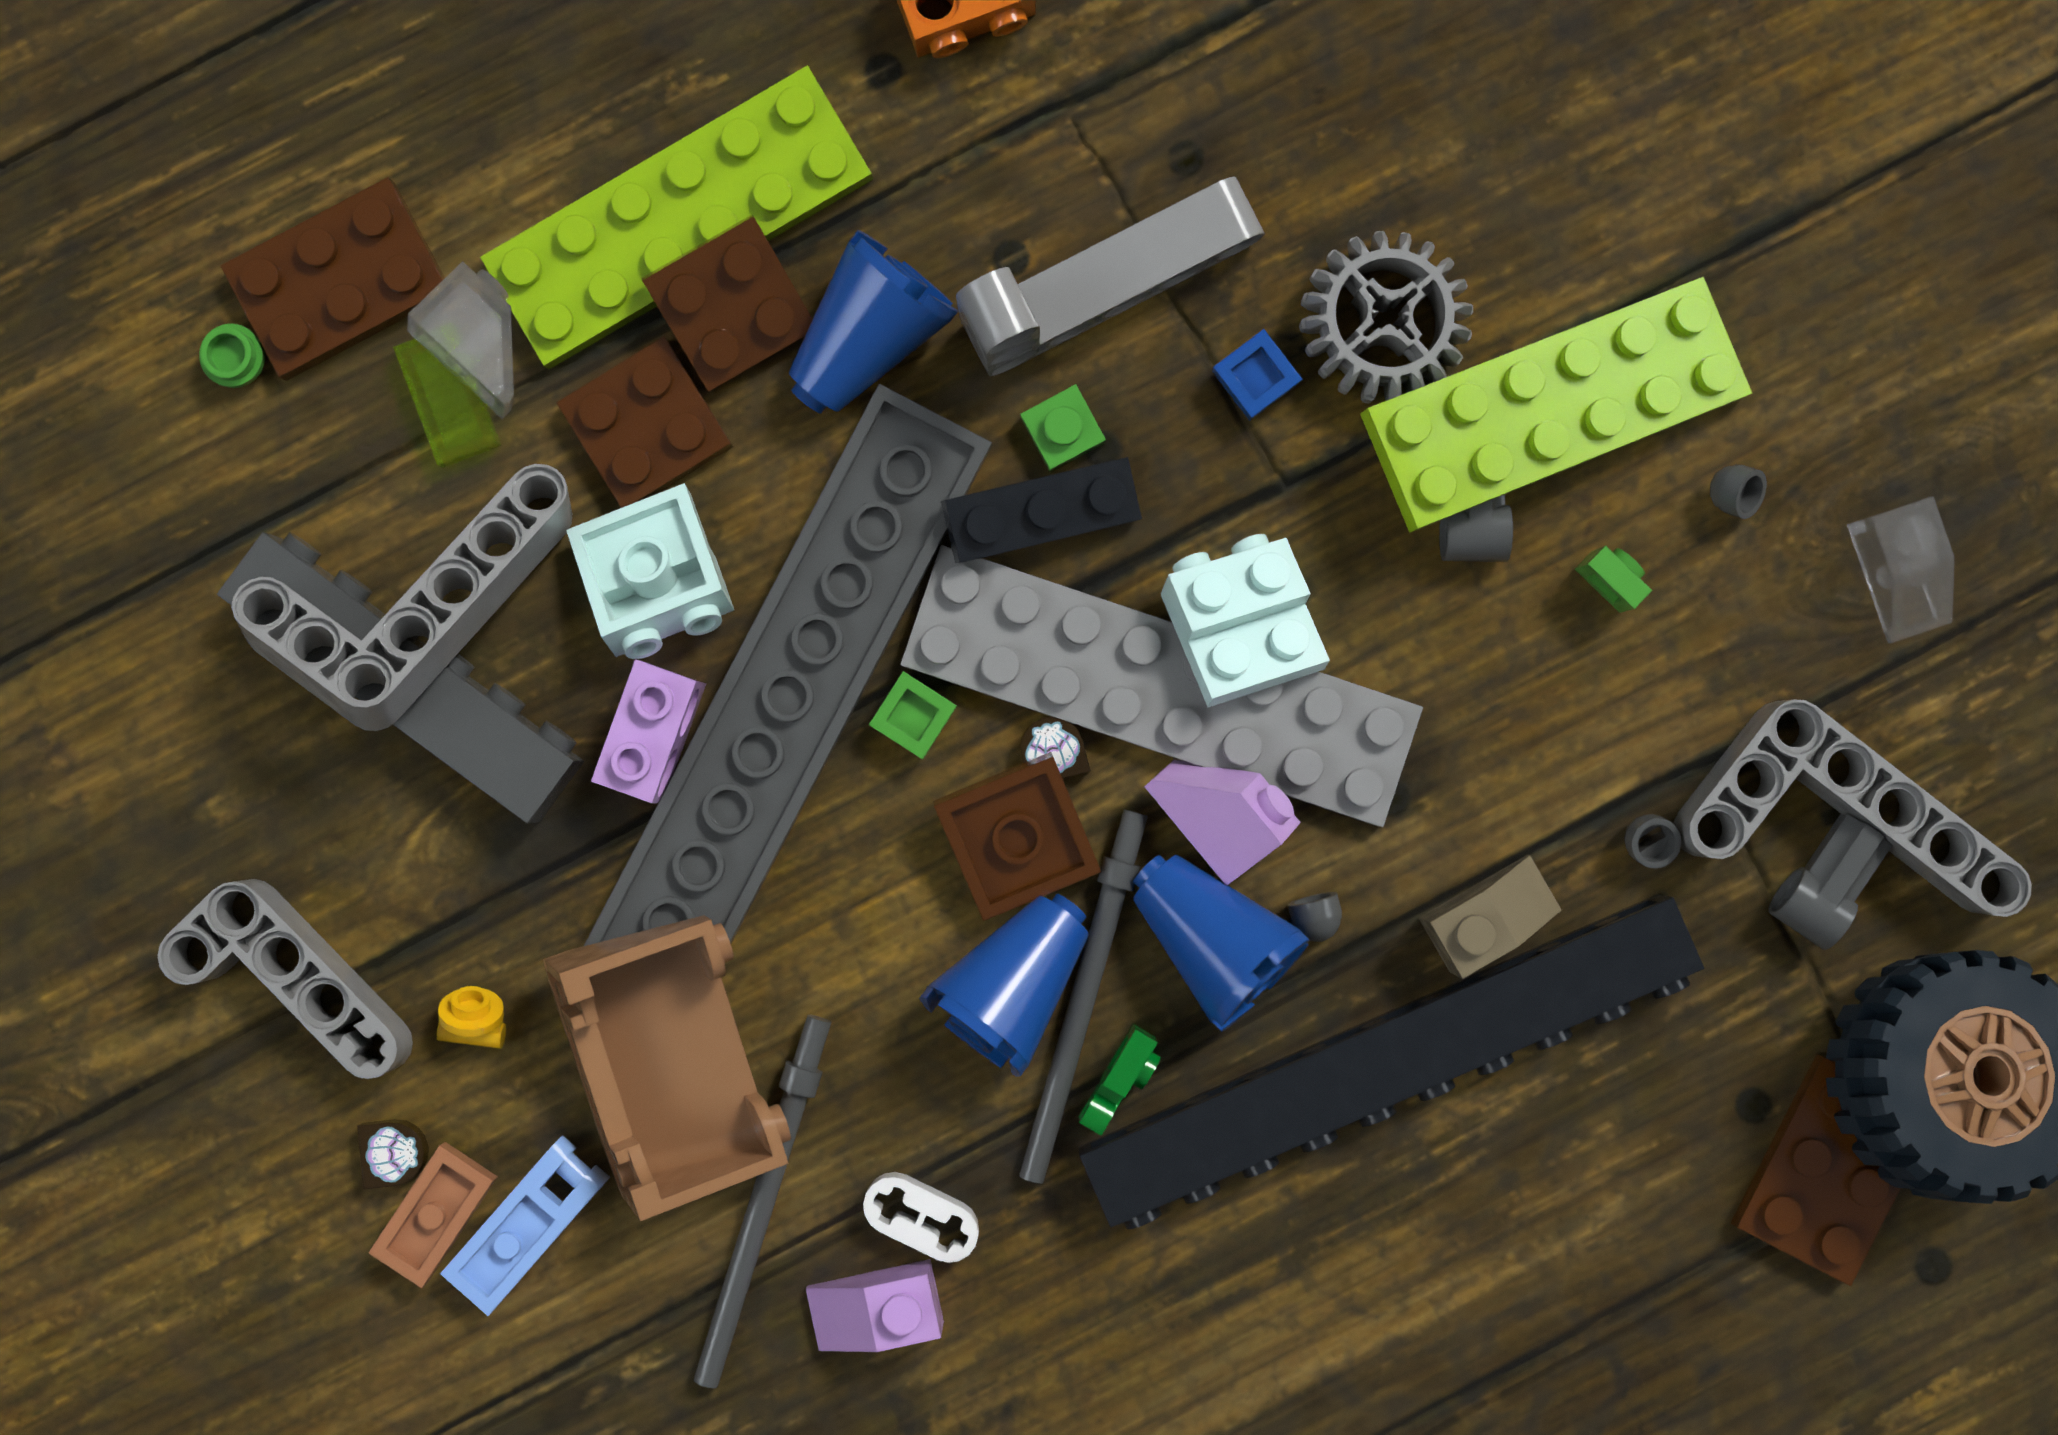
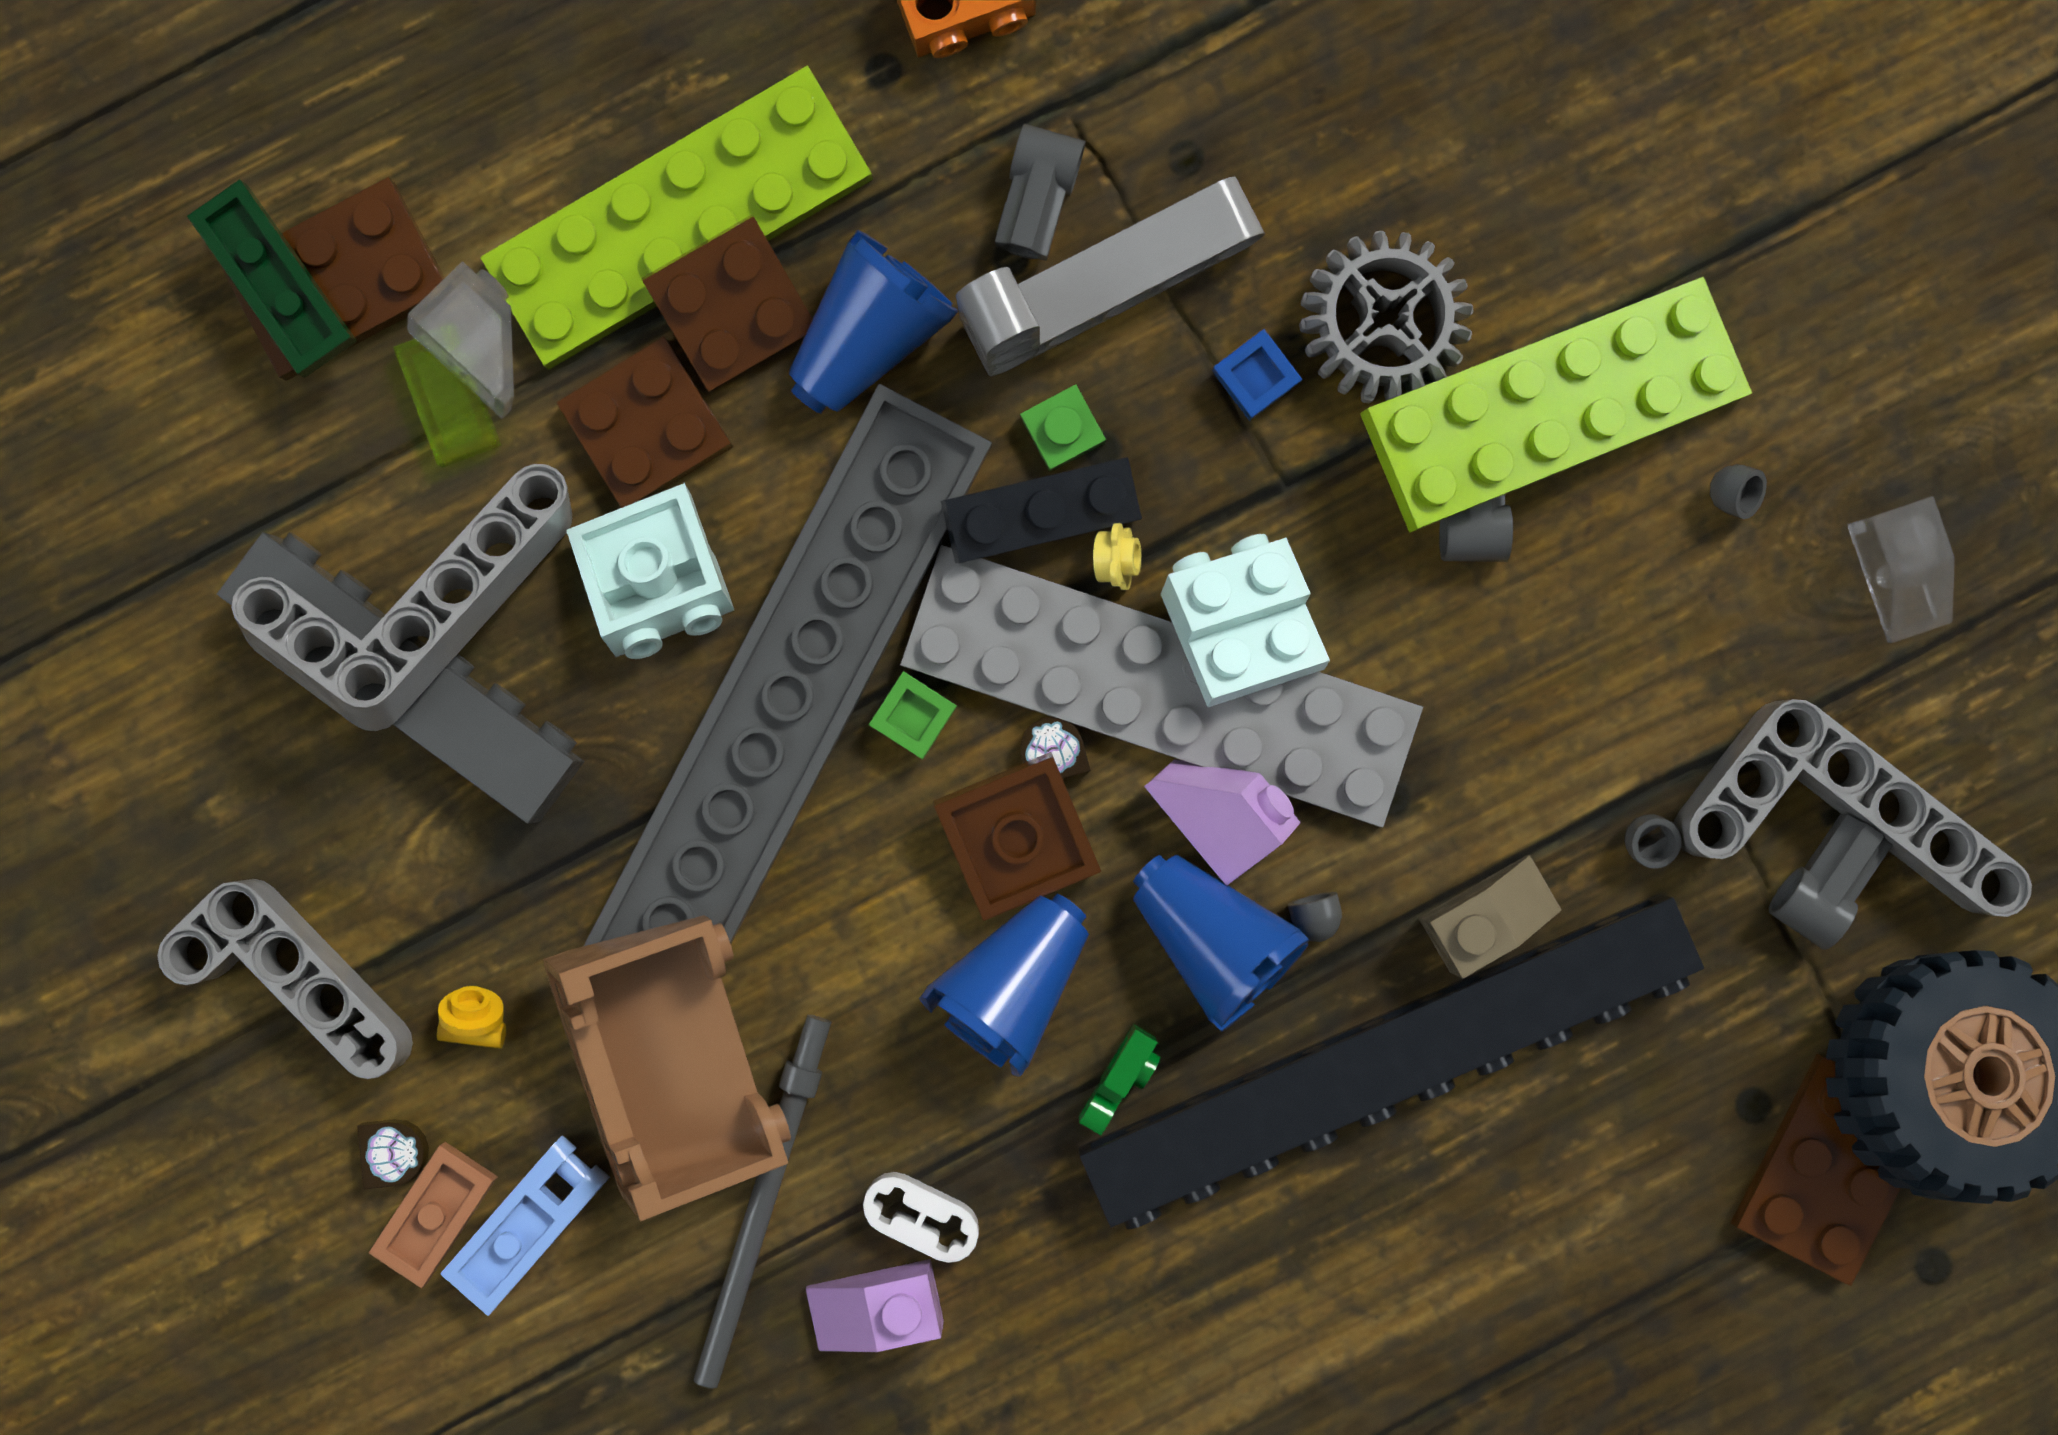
(232, 355): bright green plate -> none
(272, 278): none -> dark green plate
(648, 732): lavender brick -> none
(1042, 176): none -> dark grey piece
(1116, 556): none -> light yellow plate
(1117, 877): dark grey bar -> none
(1615, 577): bright green plate -> none

